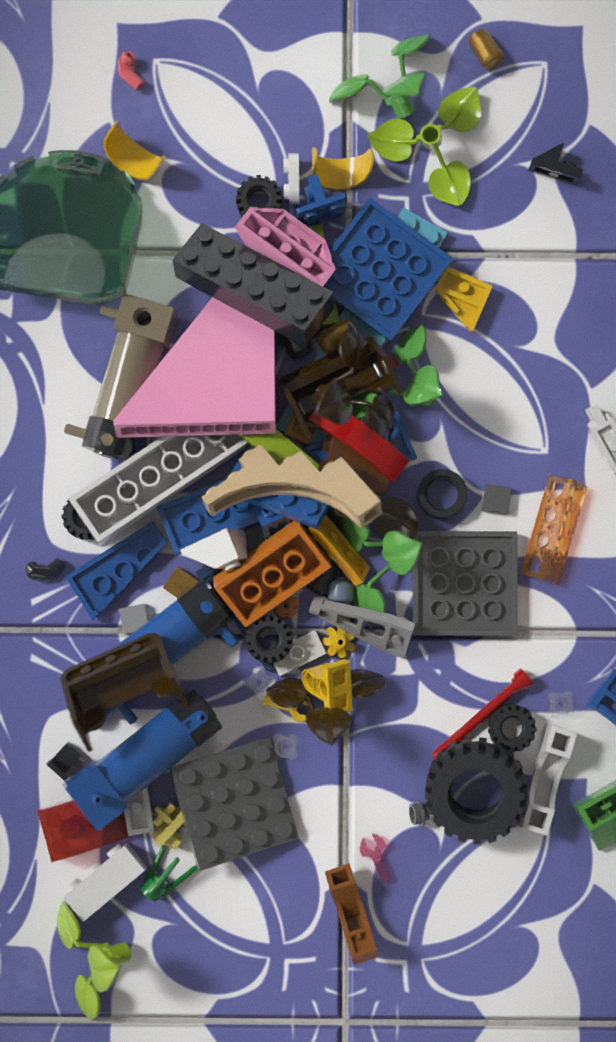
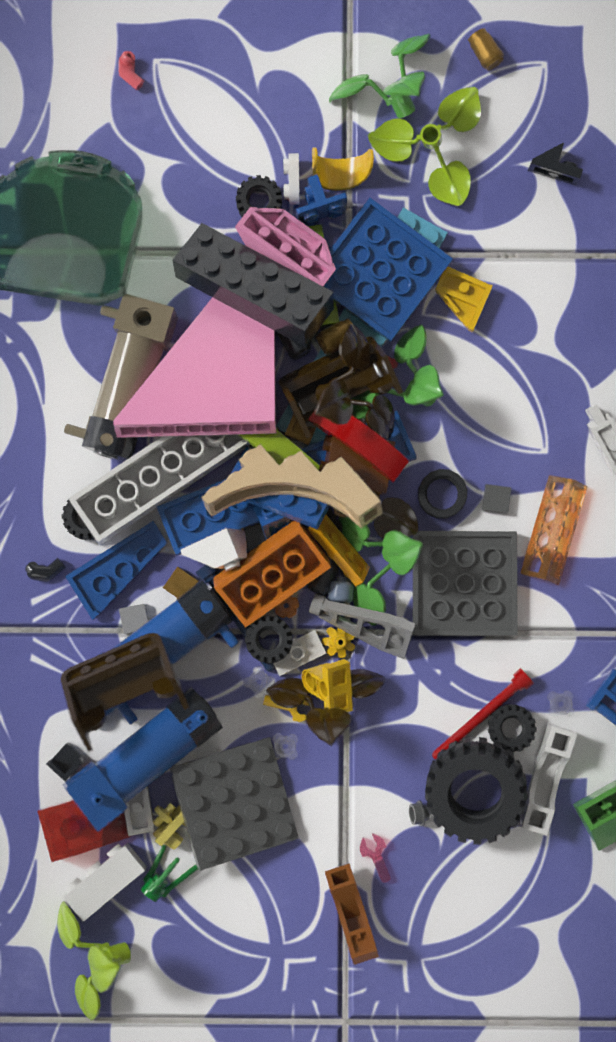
(129, 155): yellow piece -> none

